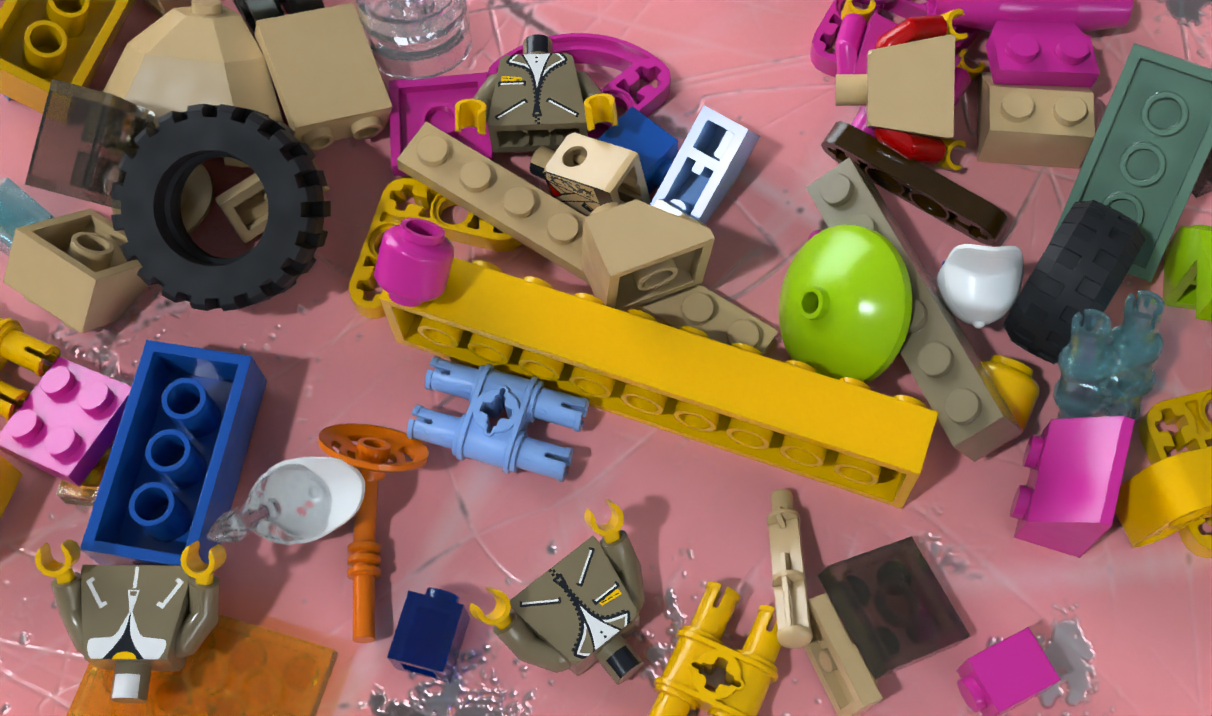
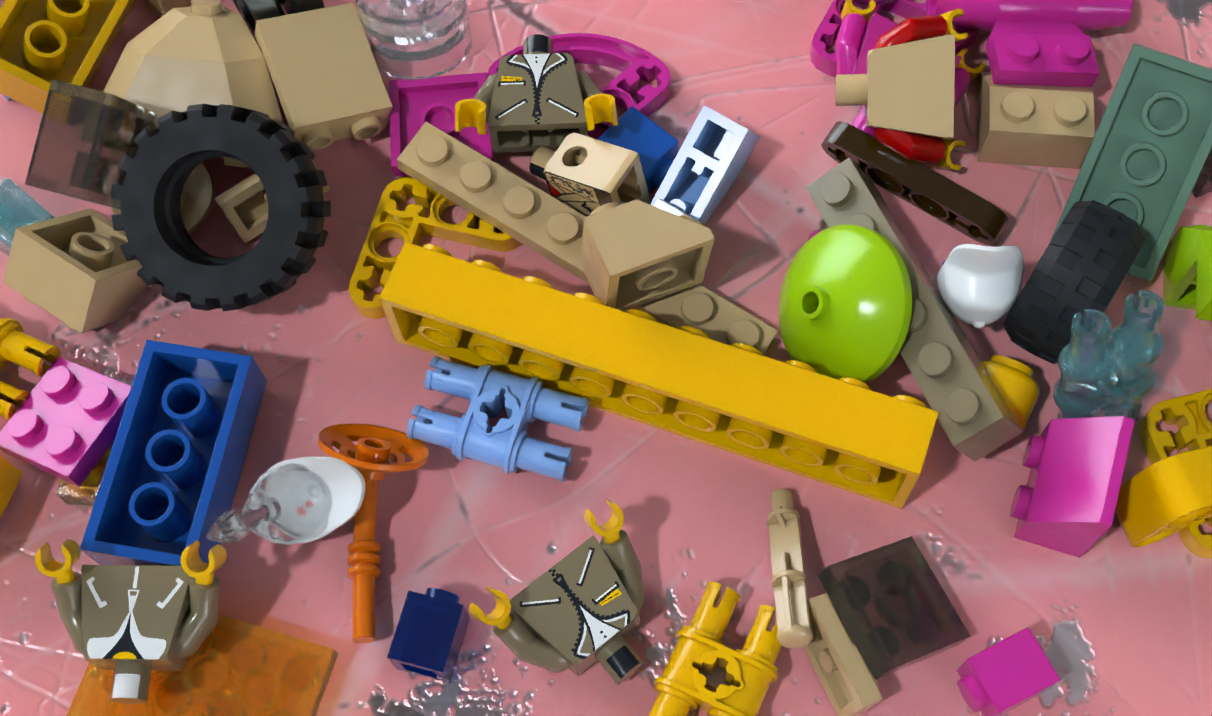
(414, 262): dark pink head -> none

